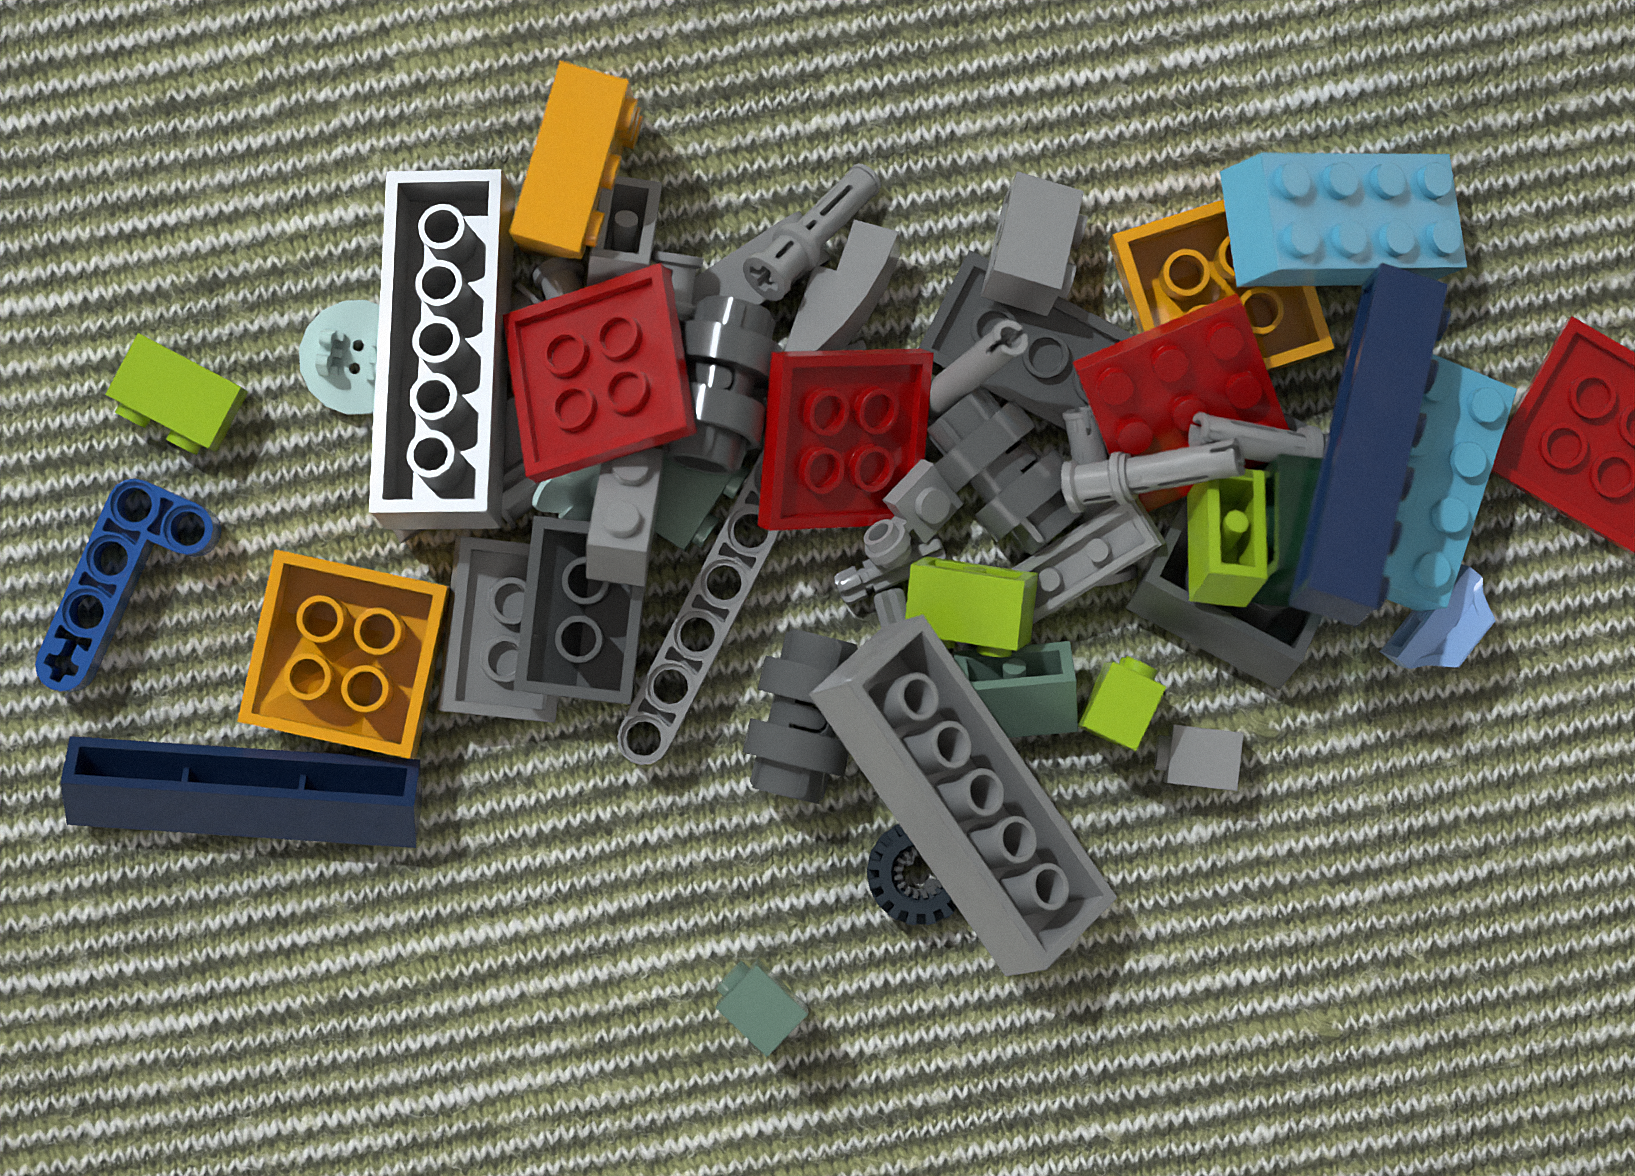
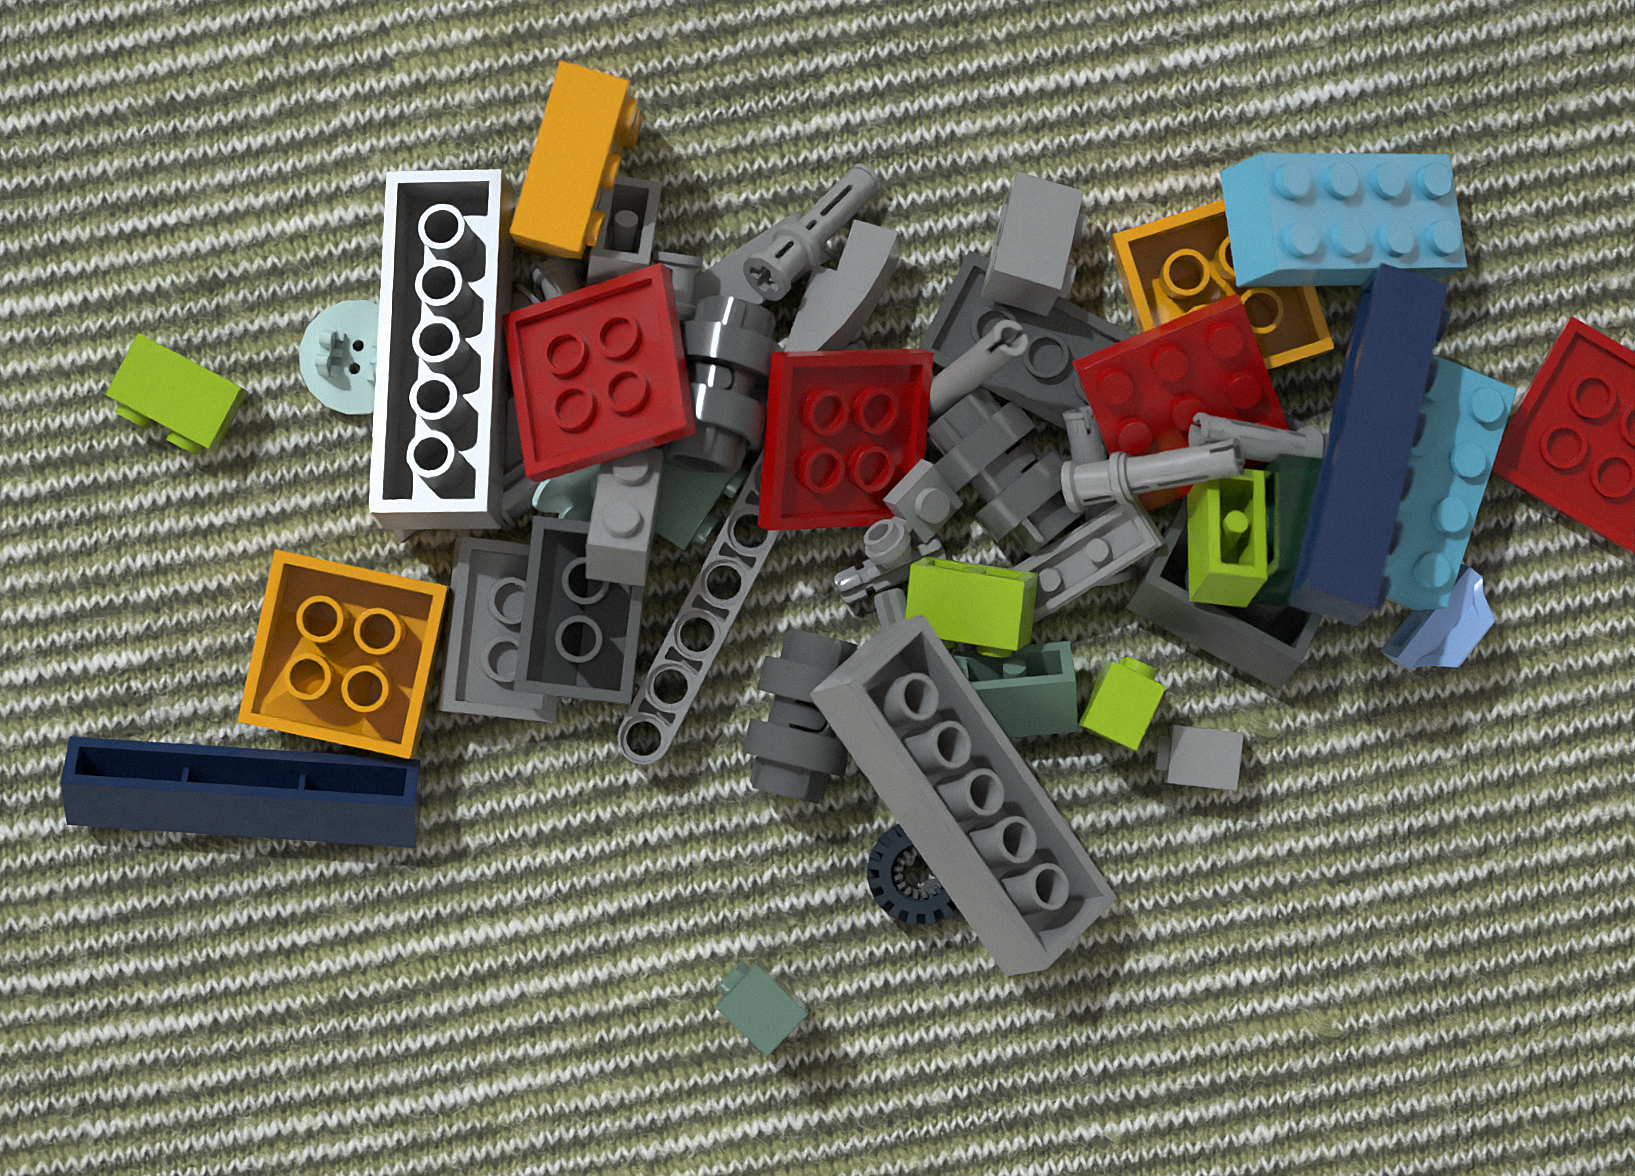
(115, 590): blue beam -> none

